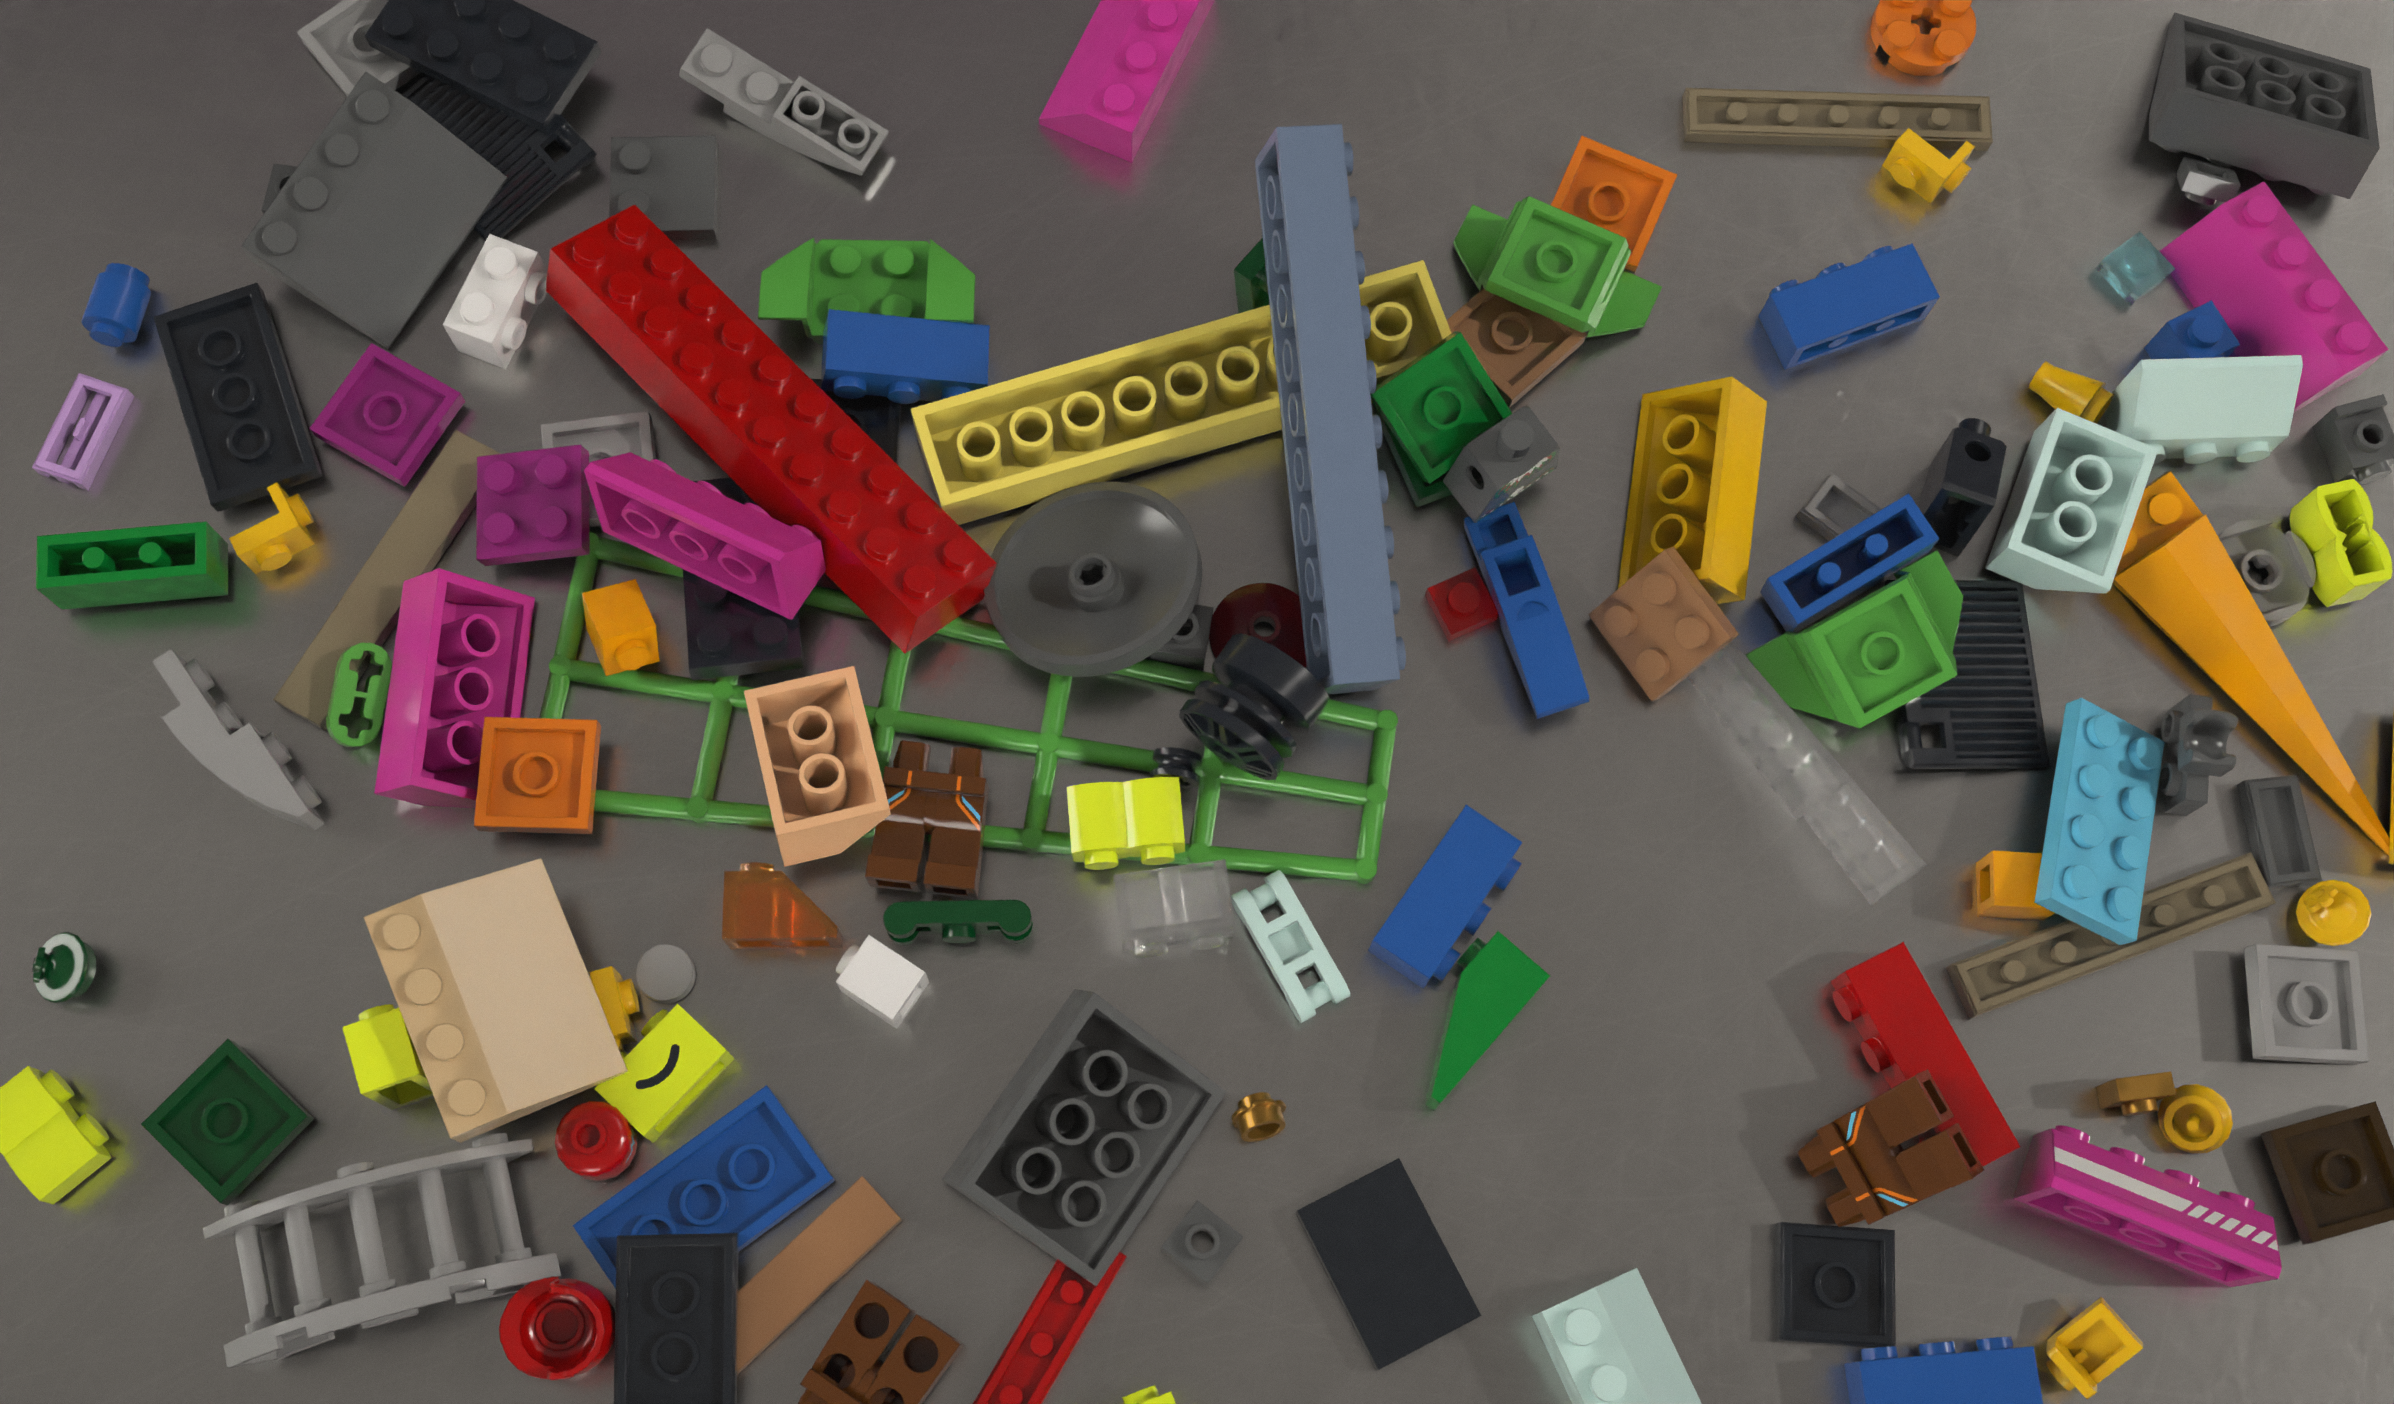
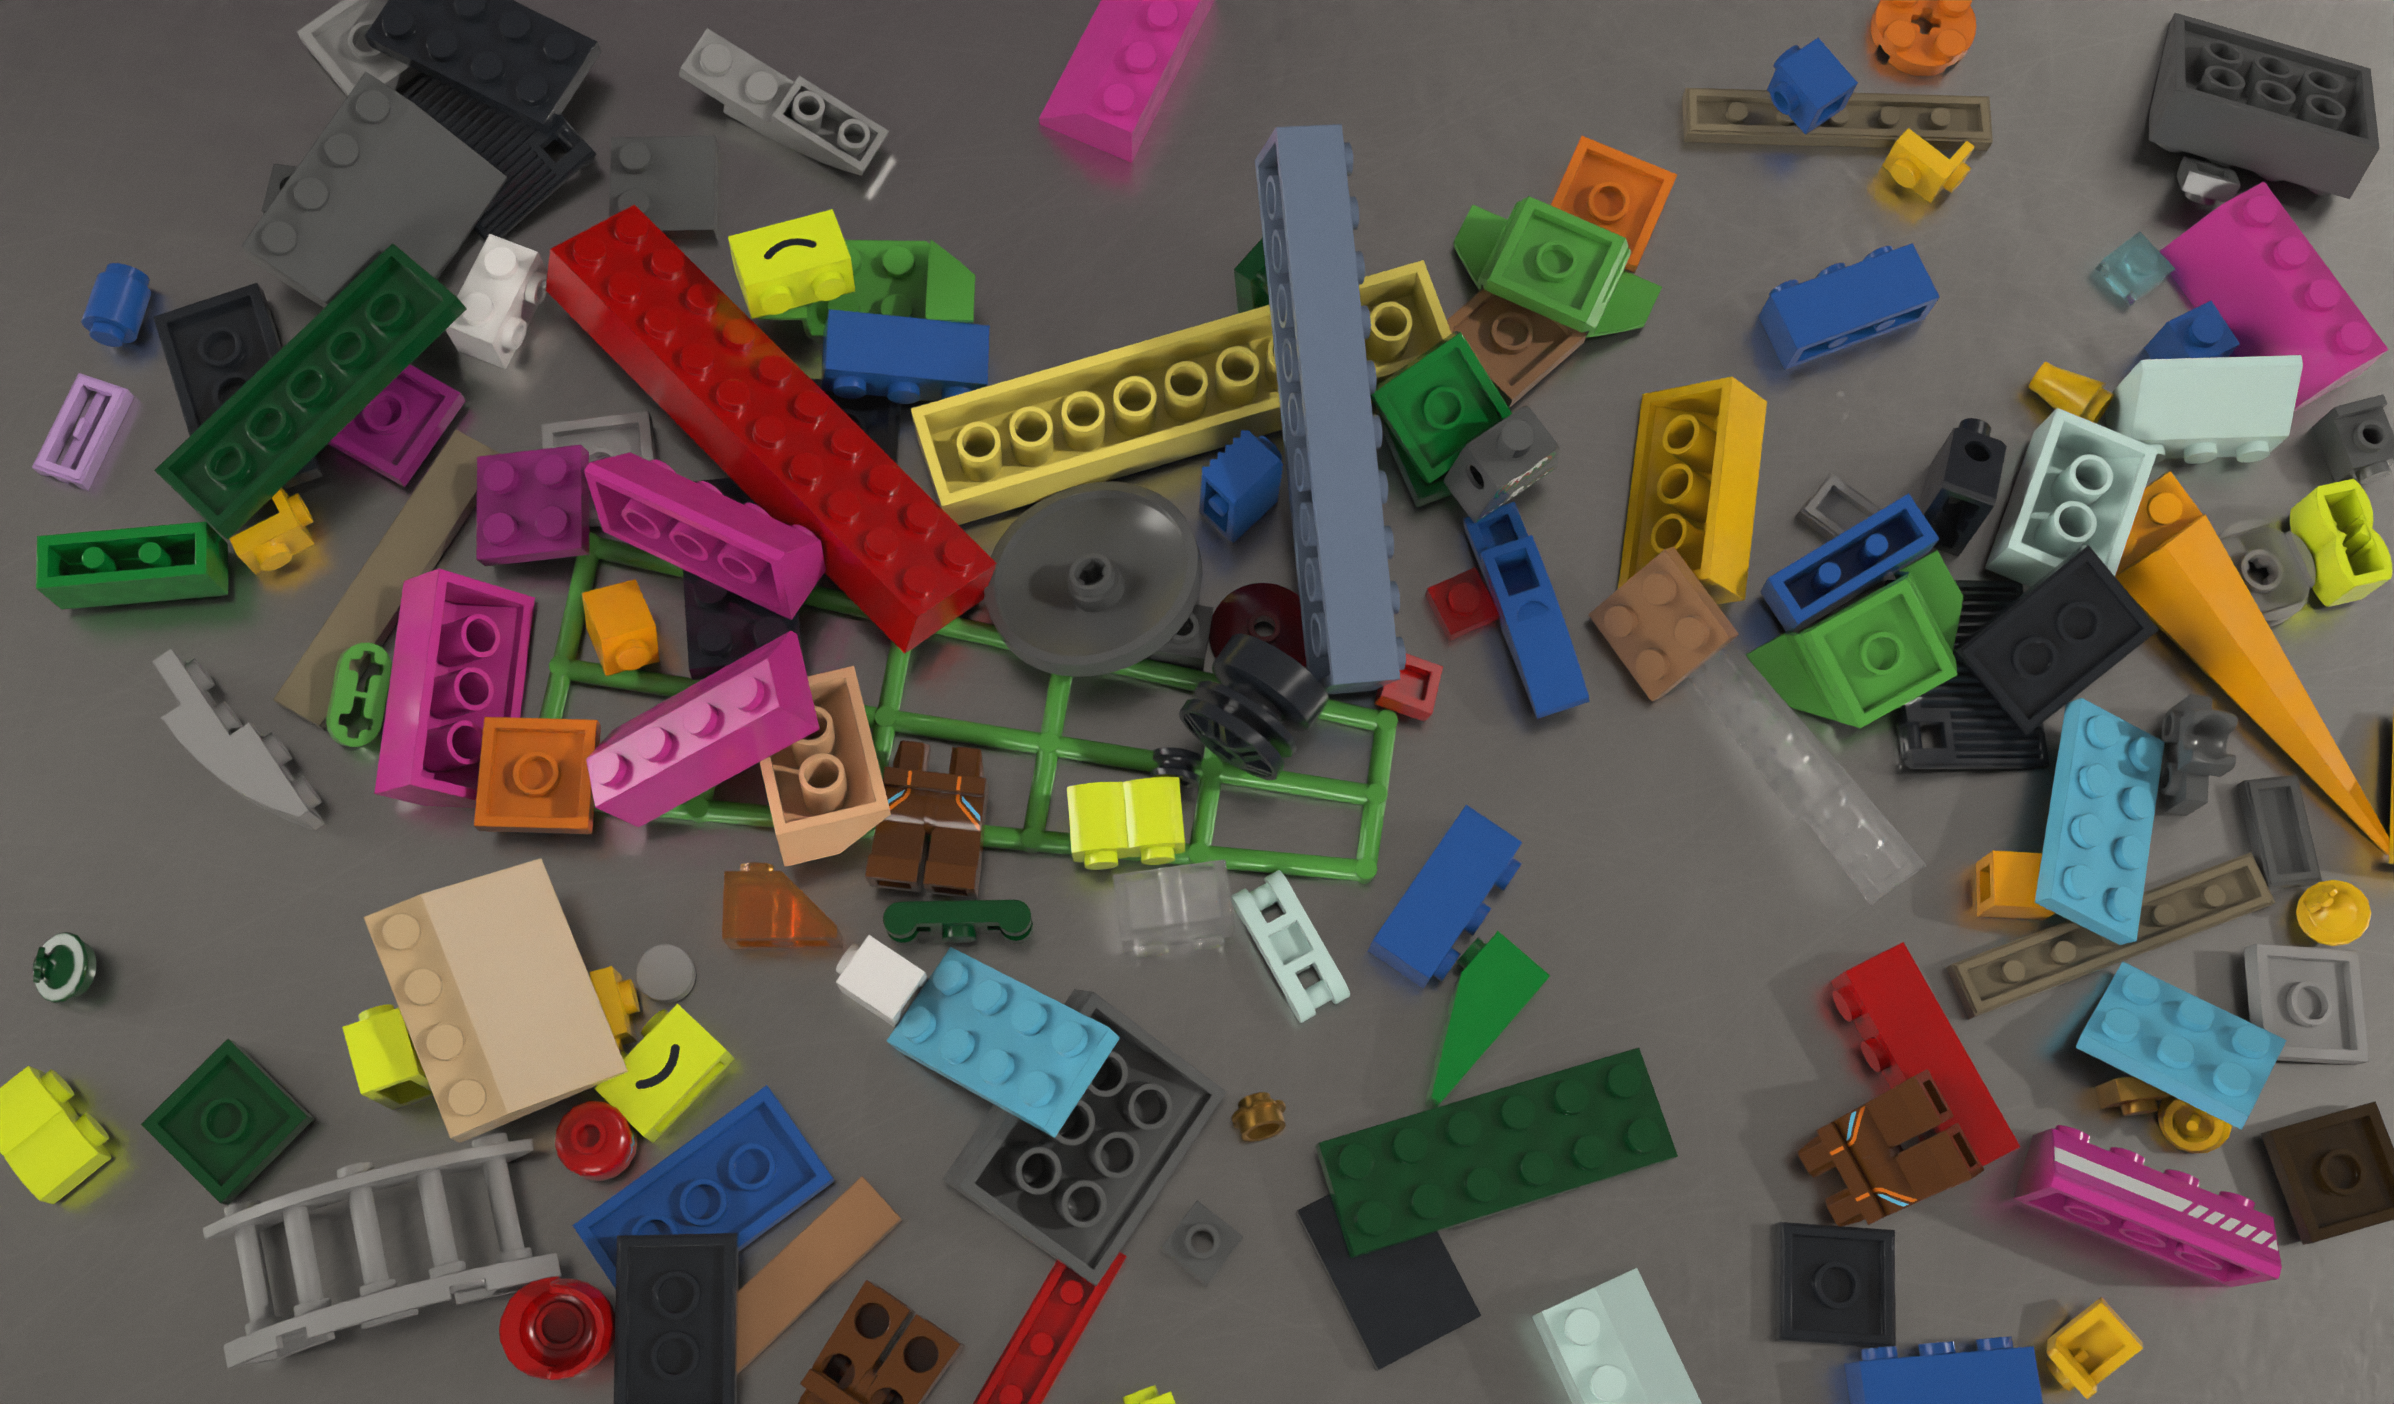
(310, 390): none -> dark green plate
(704, 734): none -> dark pink slope
(792, 264): none -> neon yellow brick
(1003, 1041): none -> medium azure plate
(1240, 484): none -> blue brick
(1415, 691): none -> red plate
(1495, 1152): none -> dark green plate
(1810, 85): none -> blue brick
(2055, 639): none -> black tile
(2181, 1045): none -> medium azure plate

